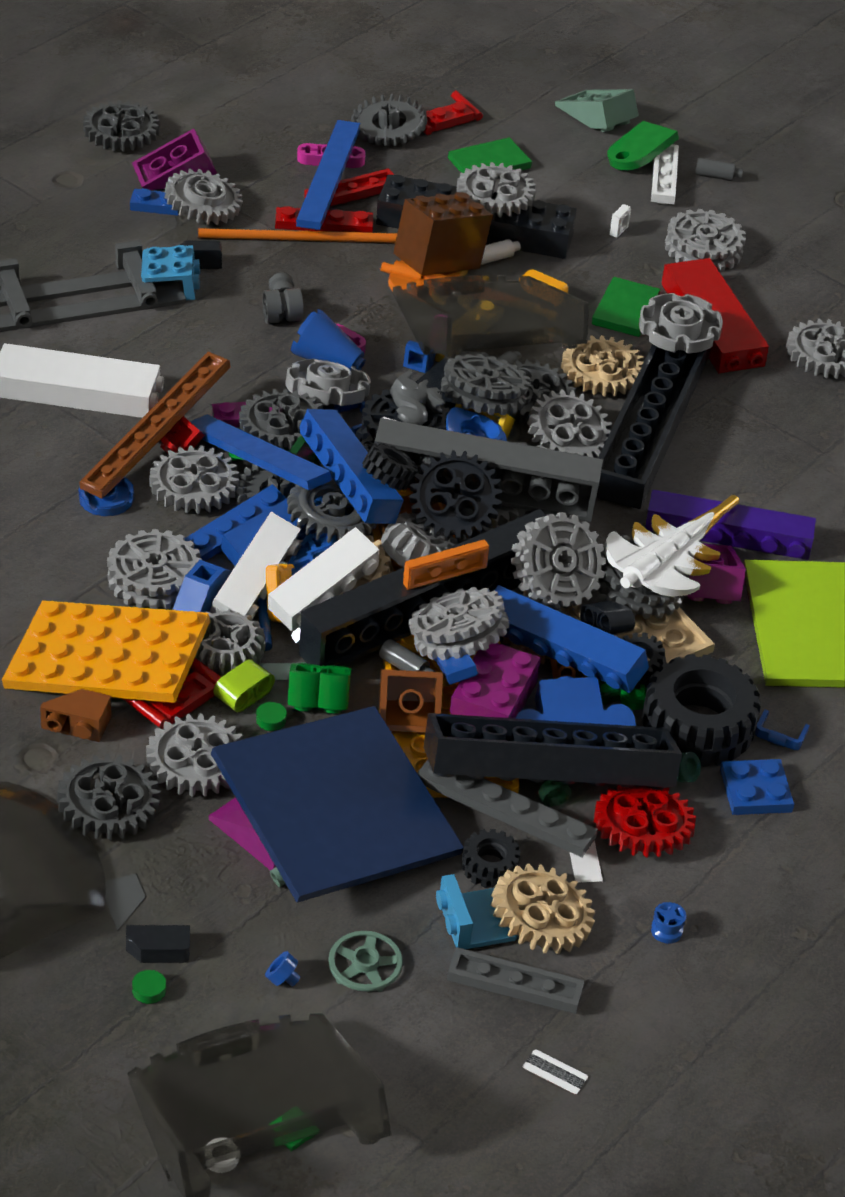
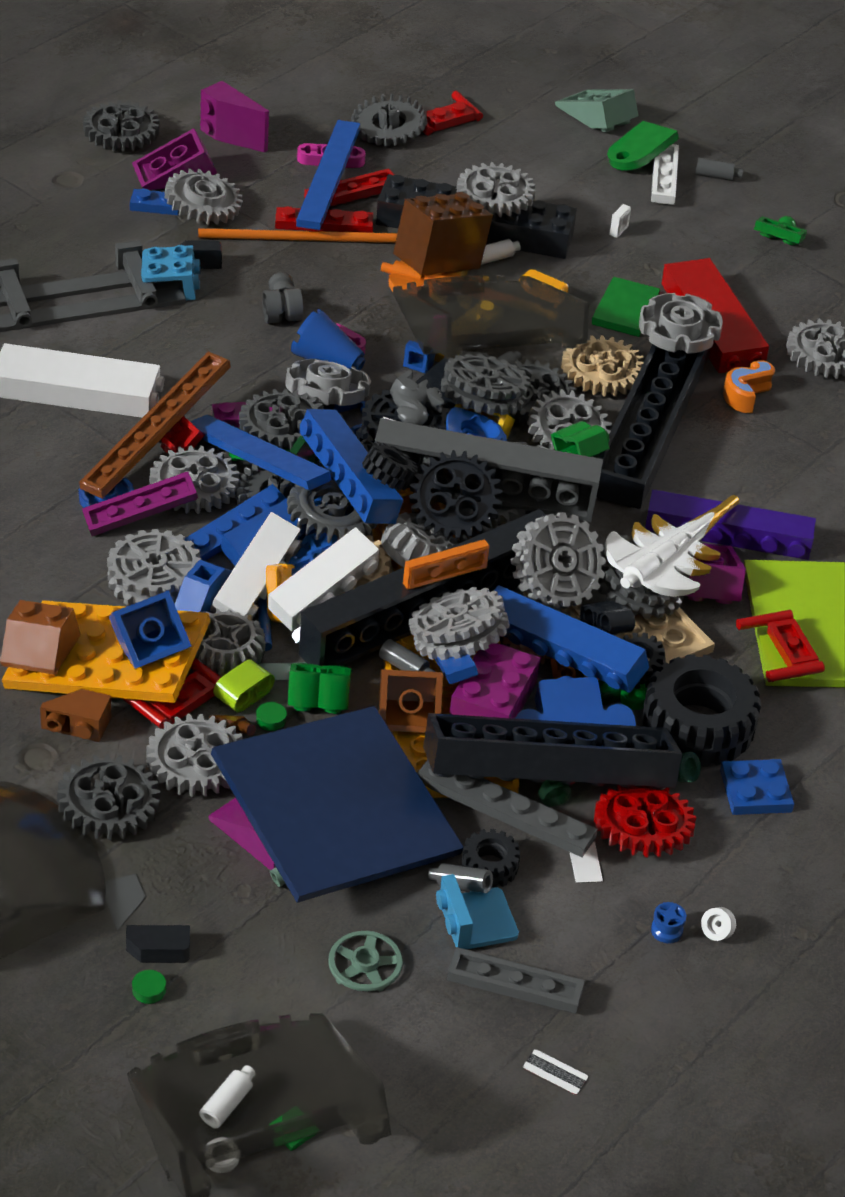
(39, 637): none -> slope
(140, 503): none -> magenta plate
(150, 630): none -> blue slope
(227, 1097): none -> white cylinder
(234, 117): none -> magenta slope
(242, 725): none -> reddish brown bar
(283, 970): blue tile -> none
(467, 877): none -> dark grey cylinder
(496, 151): green tile -> none
(542, 908): tan gear -> none
(581, 439): none -> green brick
(705, 236): light grey piece -> none
(718, 923): none -> white tile
(744, 383): none -> orange animal
(779, 738): blue piece -> none
(783, 228): none -> green plate
(789, 642): none -> red plate

